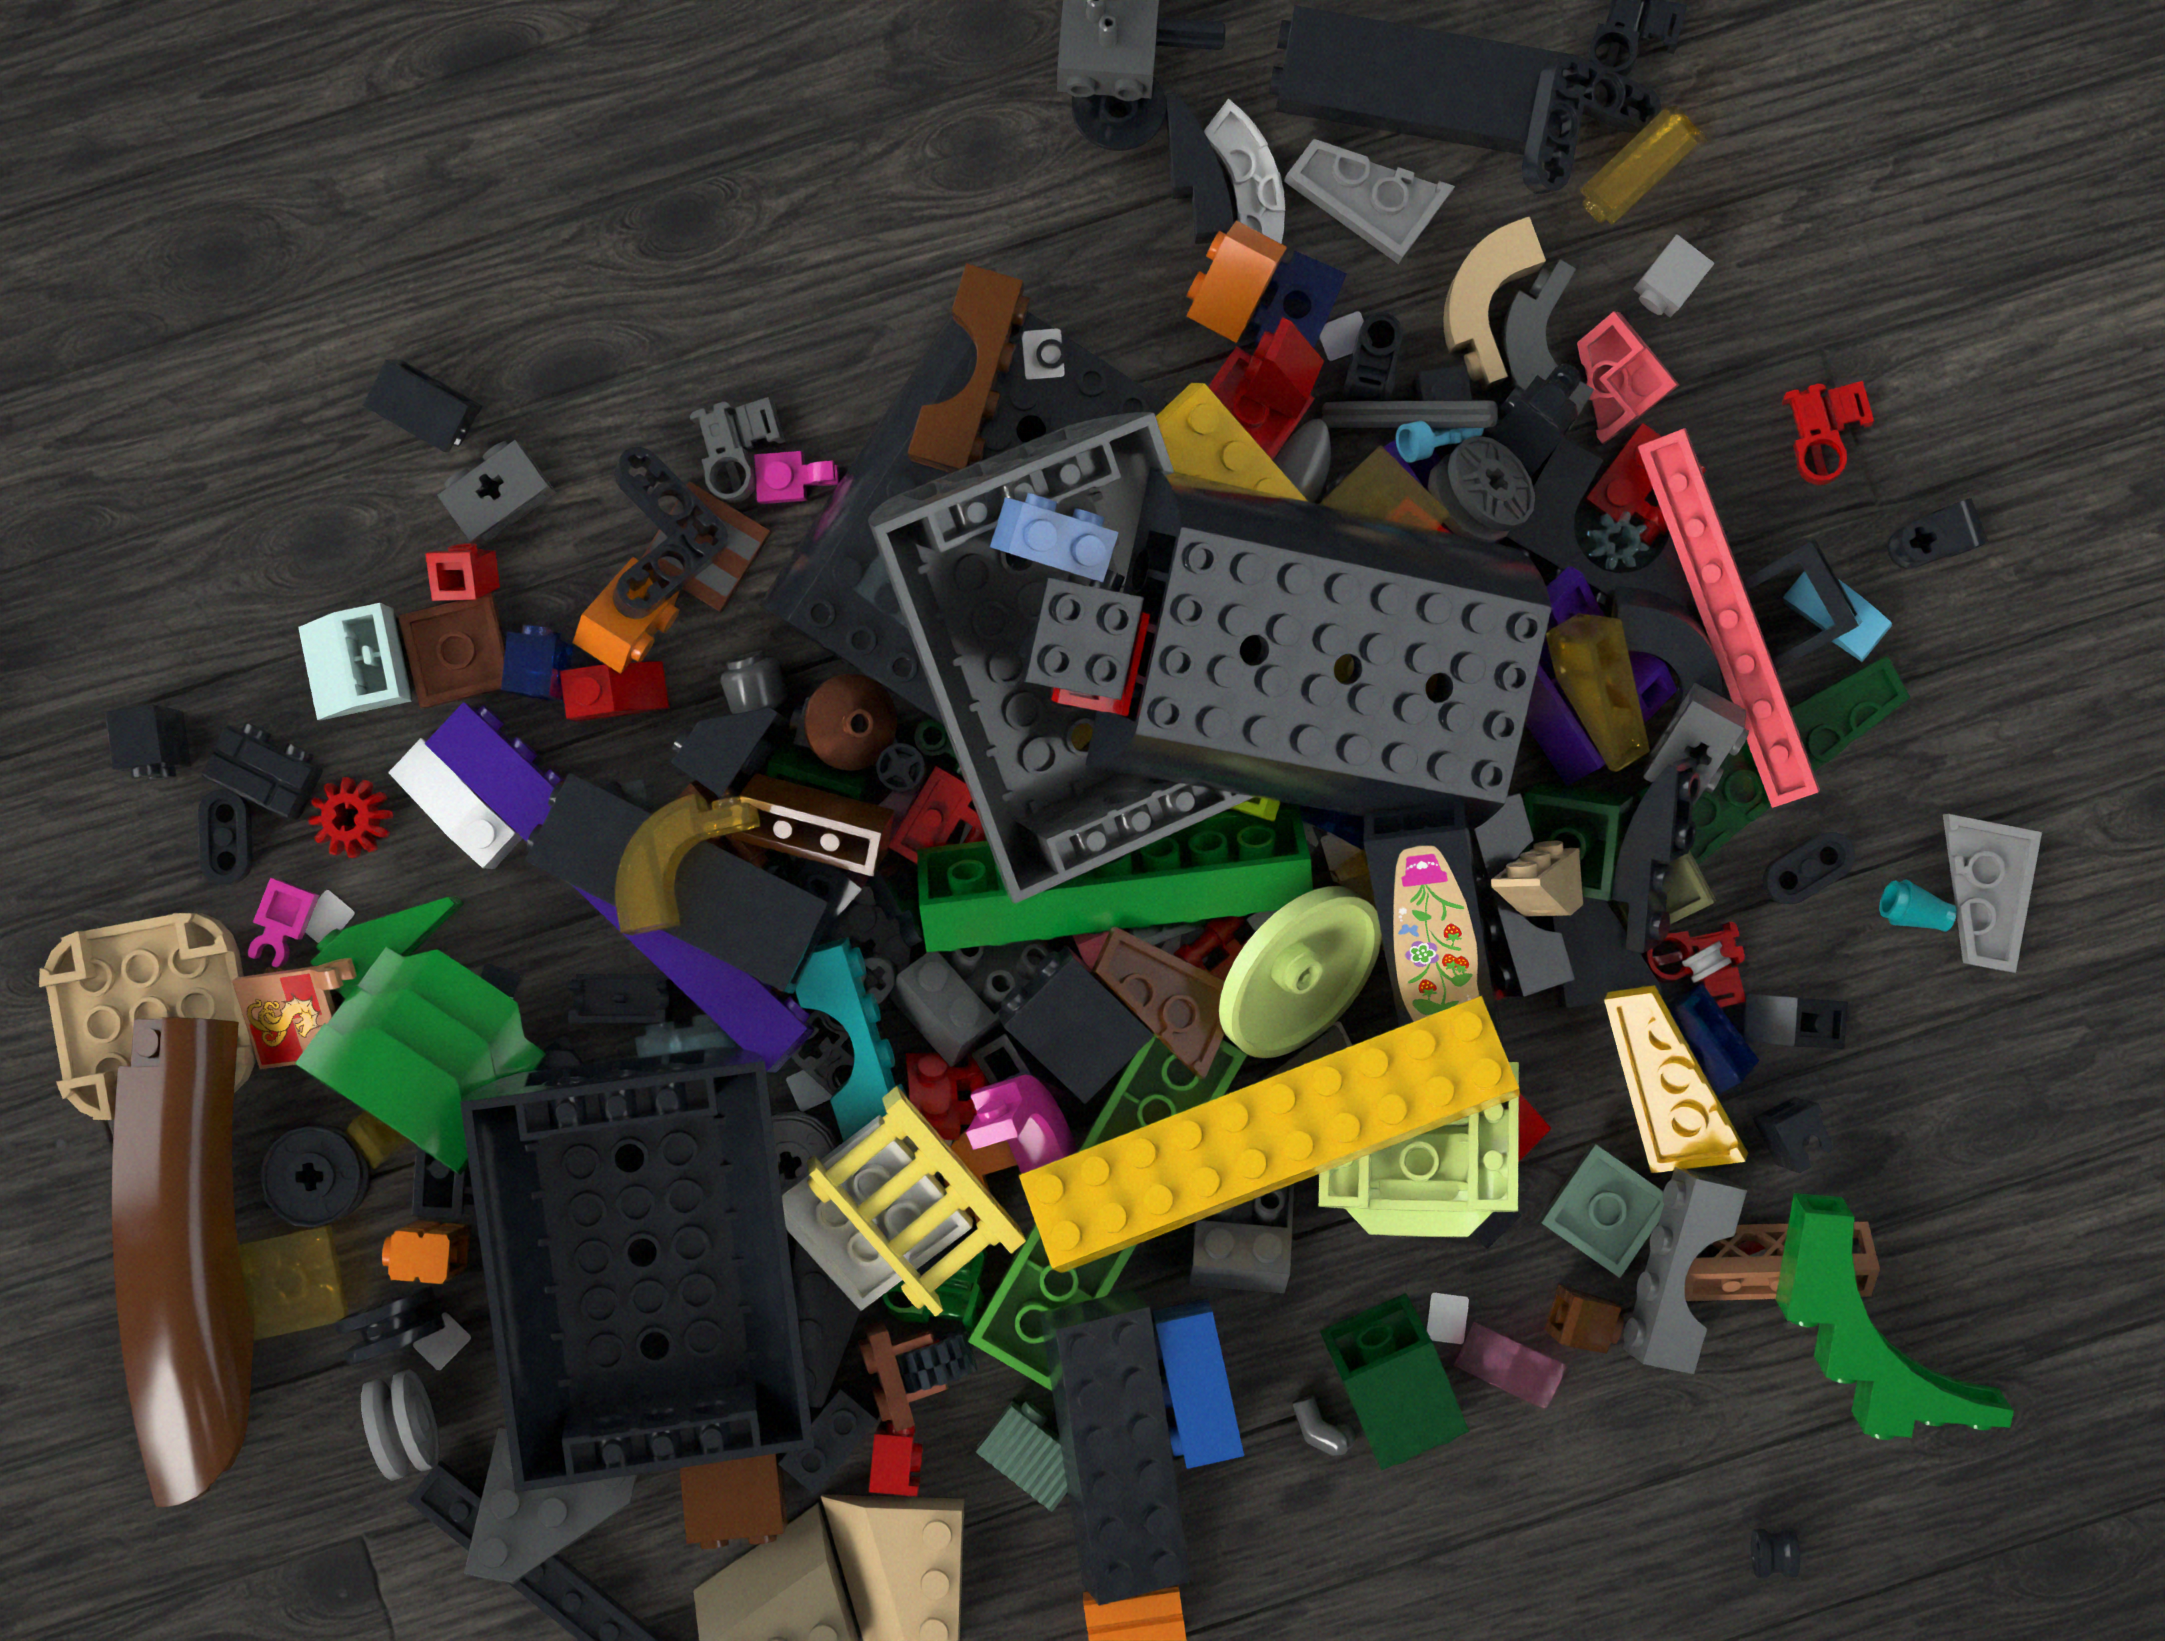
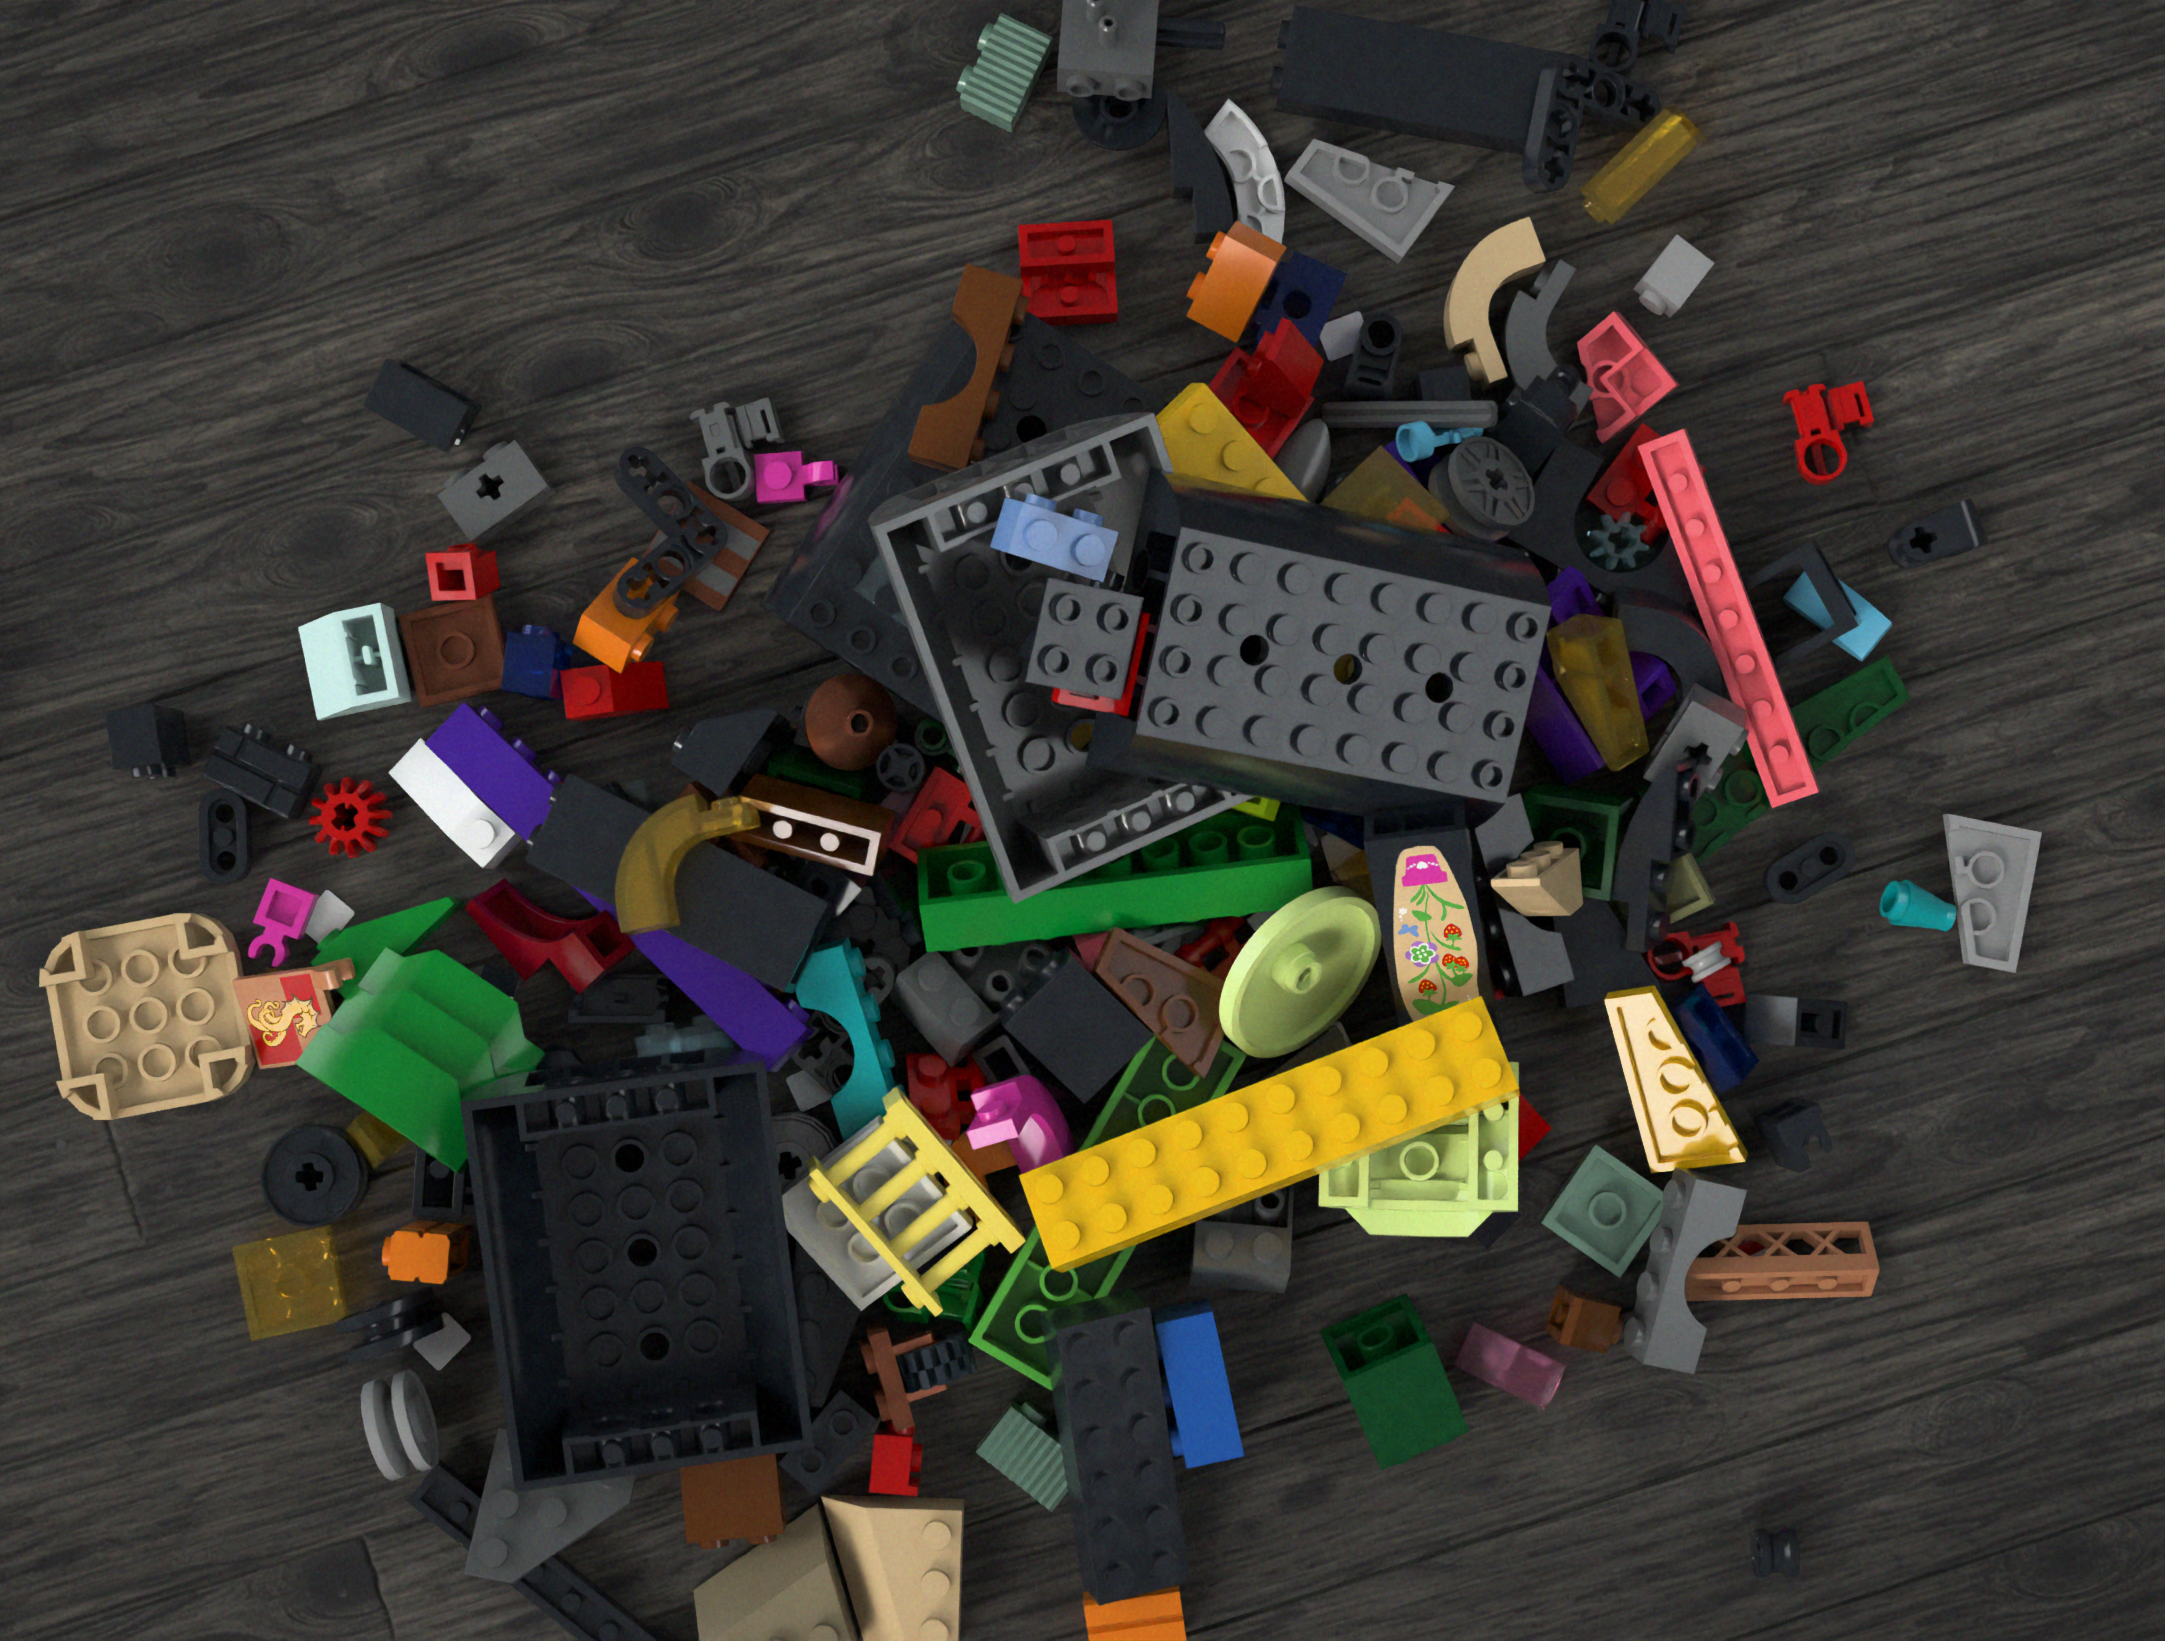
(178, 1254): reddish brown slope -> none
(536, 938): none -> dark red arch
(754, 683): dark grey head -> none
(1004, 72): none -> sand green brick
(1050, 354): white sticker -> none
(1069, 271): none -> red slope
(1320, 1434): dark grey arm -> none
(1447, 1318): white sticker -> none
(1891, 1387): green arch -> none

